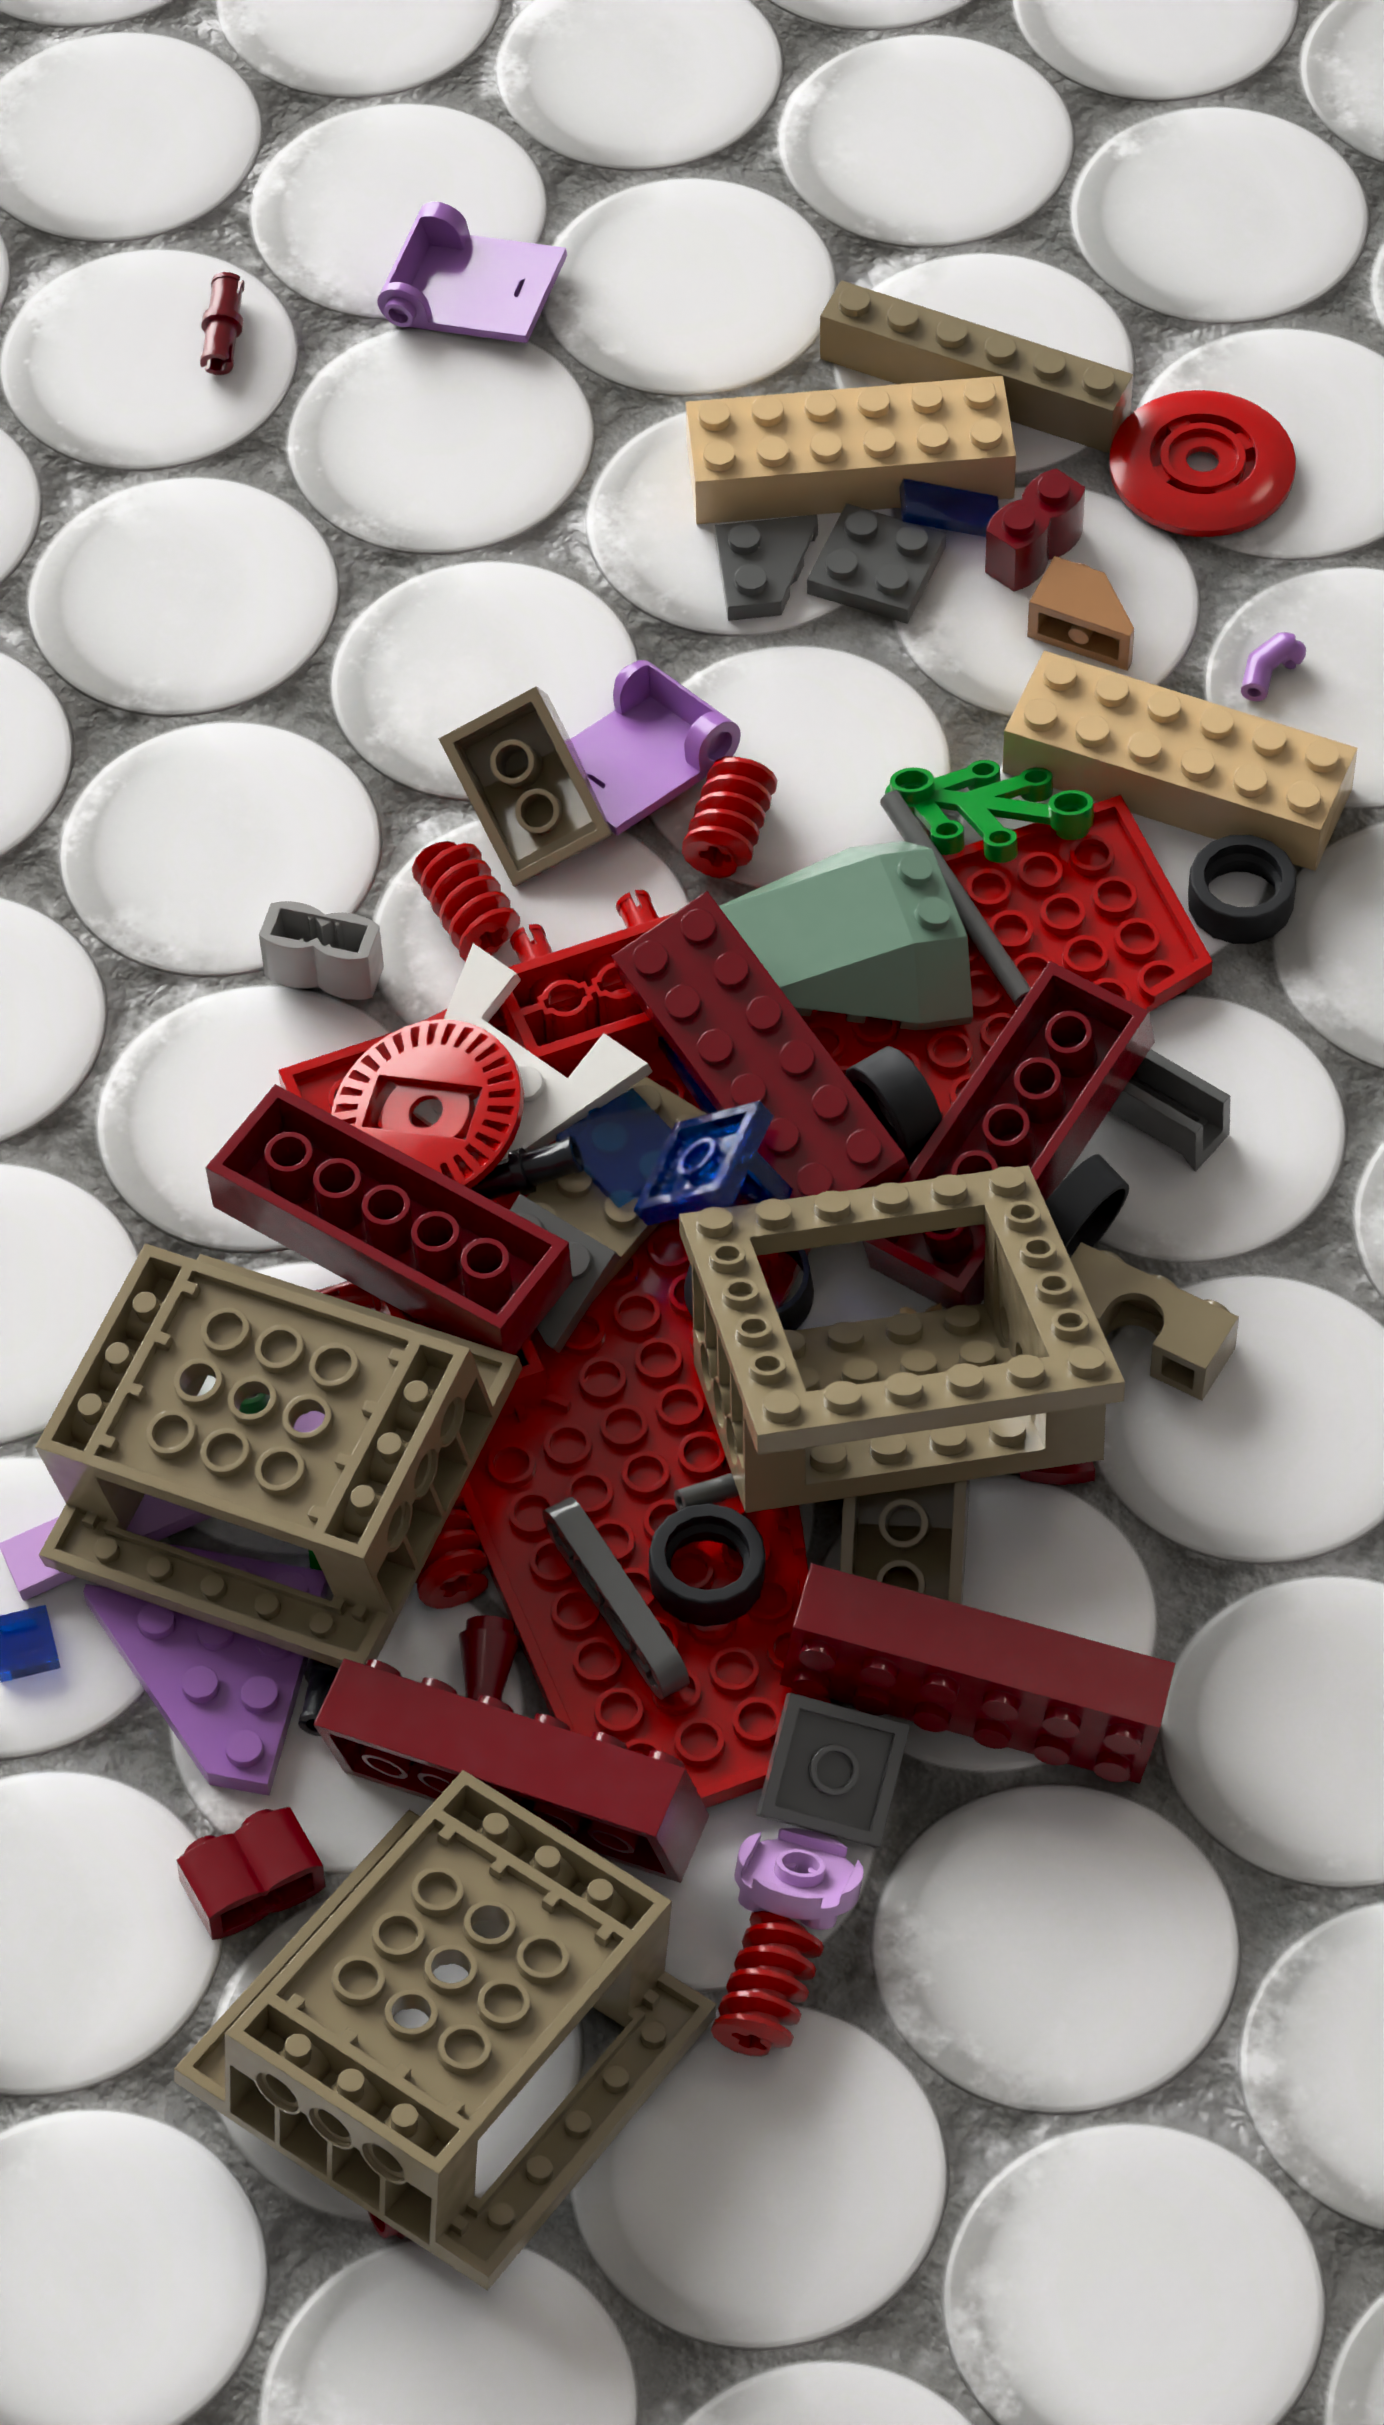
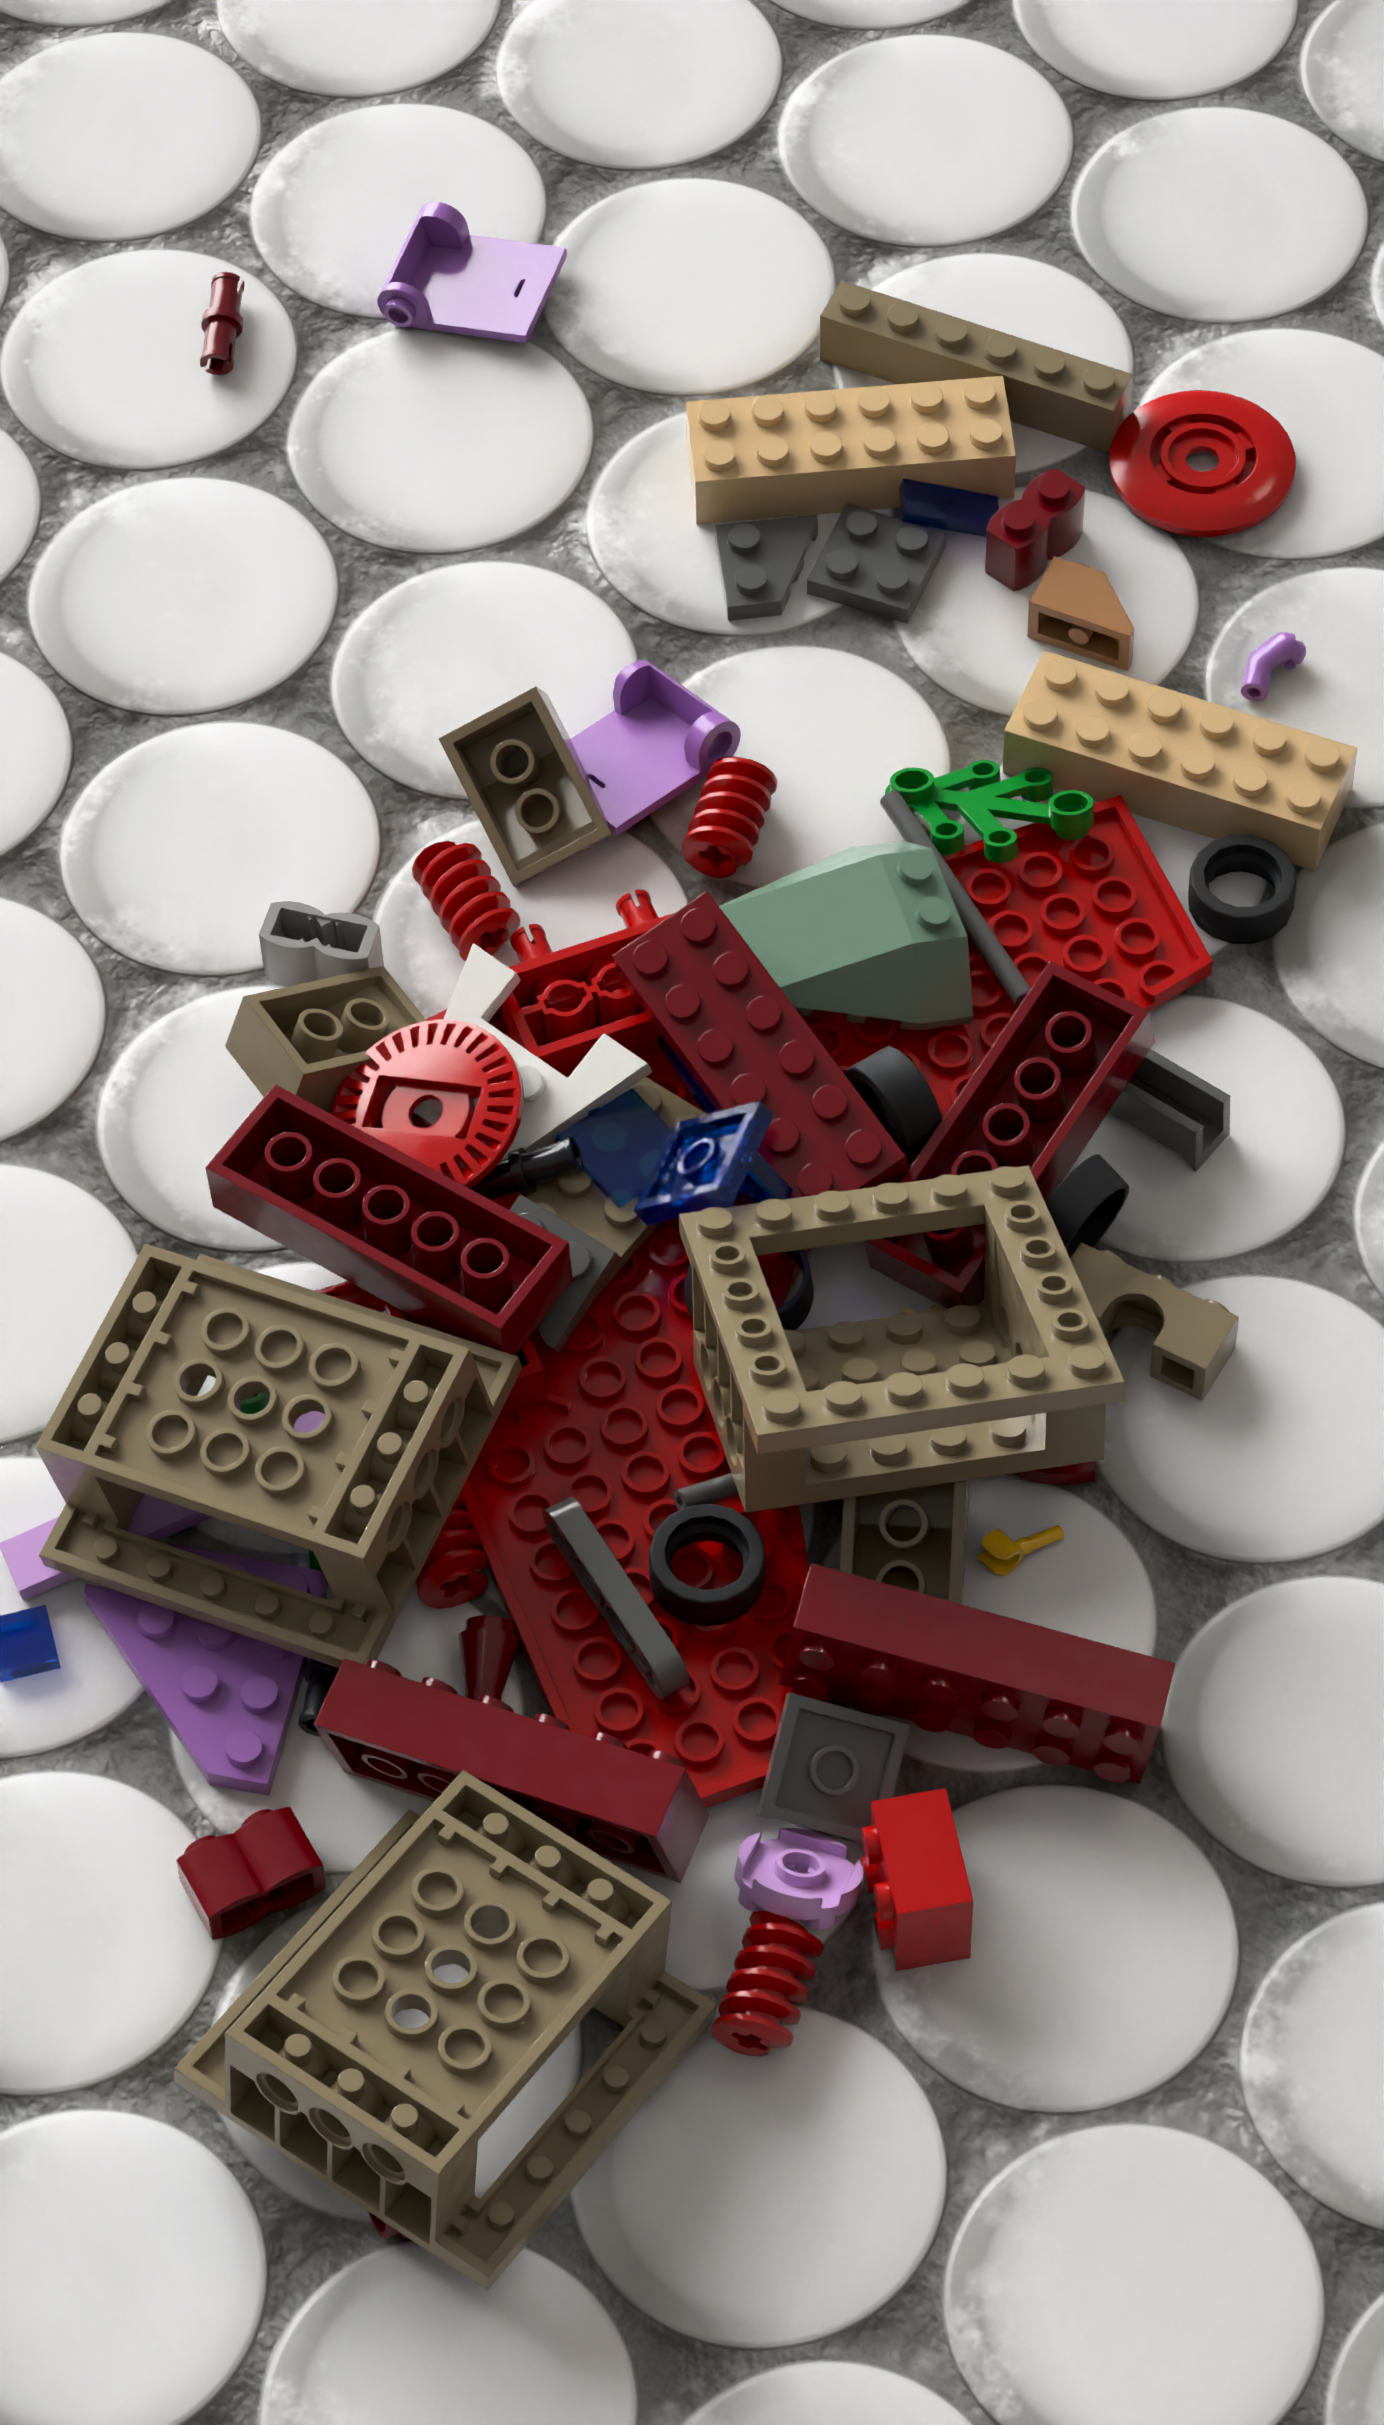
(317, 1031): none -> dark tan slope
(917, 1880): none -> red brick
(1004, 1555): none -> yellow hand

